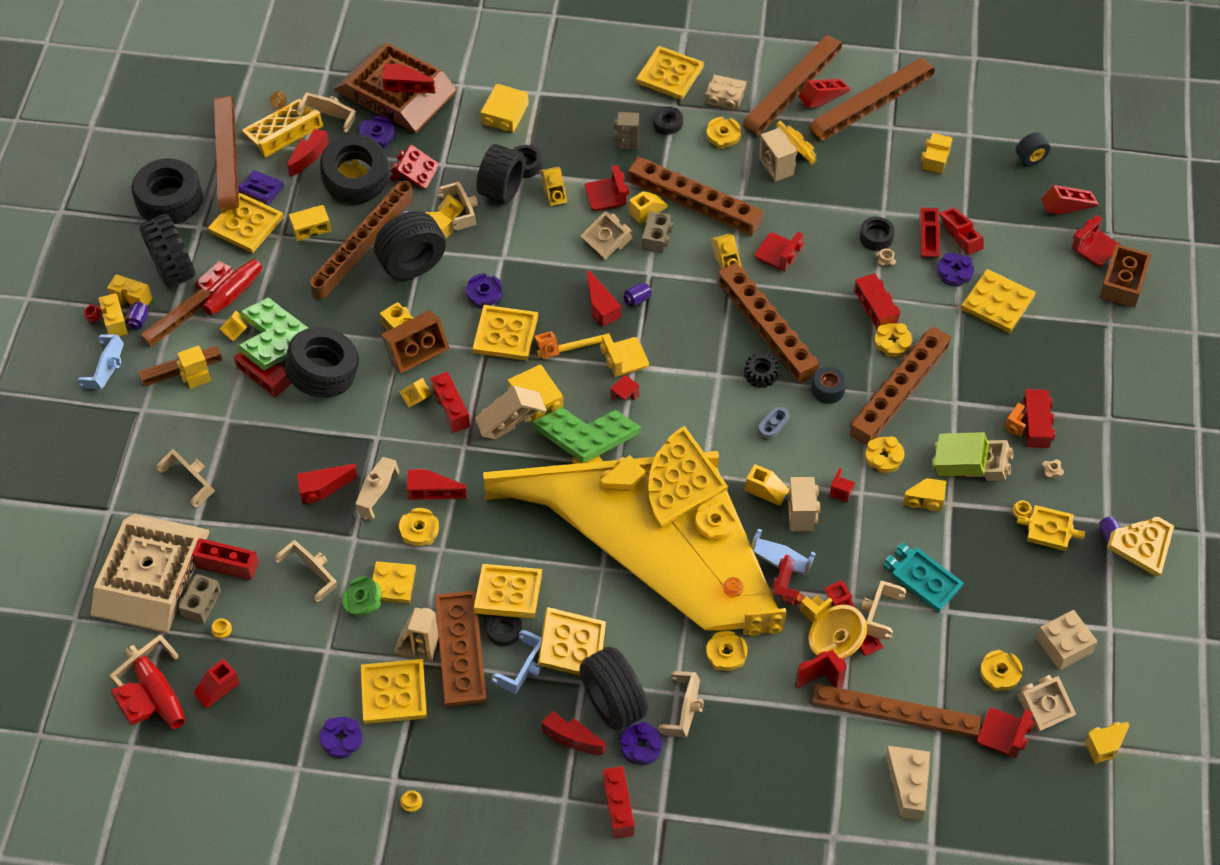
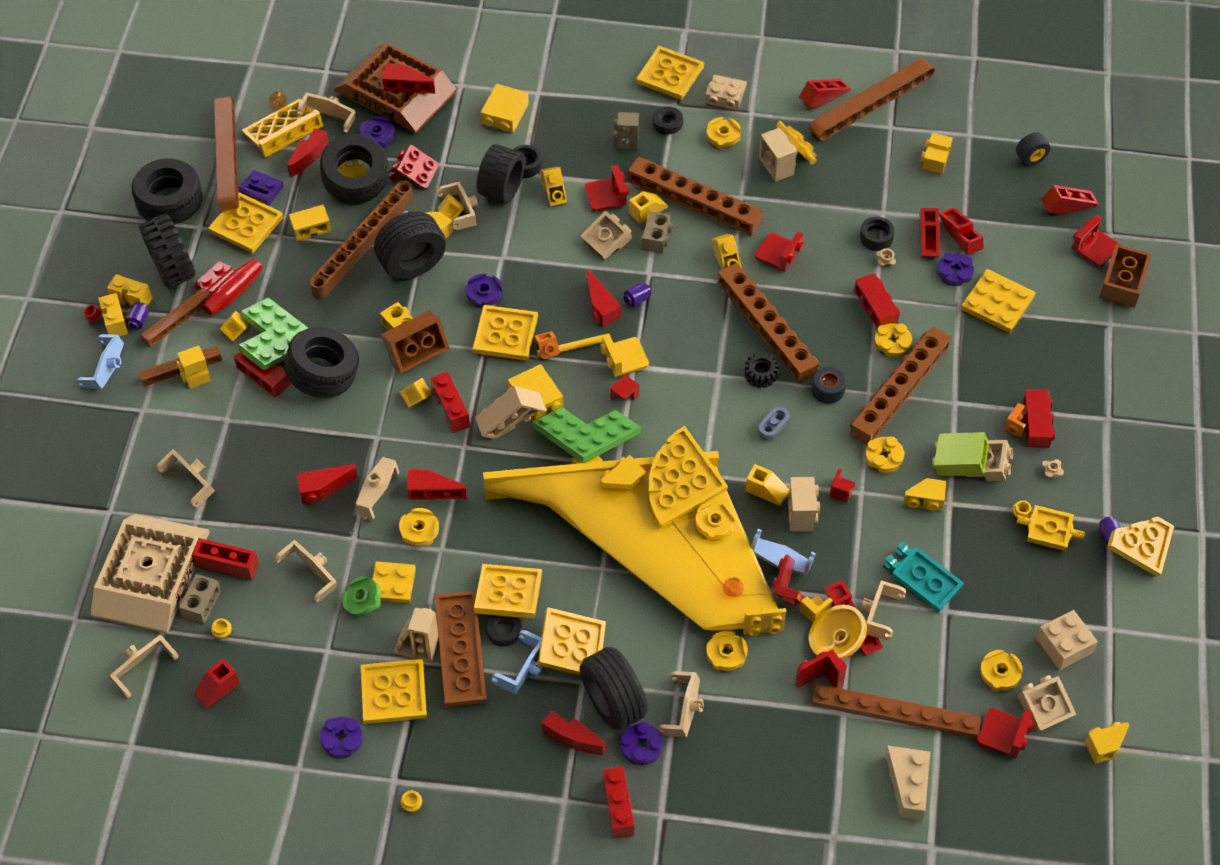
(151, 694): red plate -> none
(792, 85): dark orange beam -> none

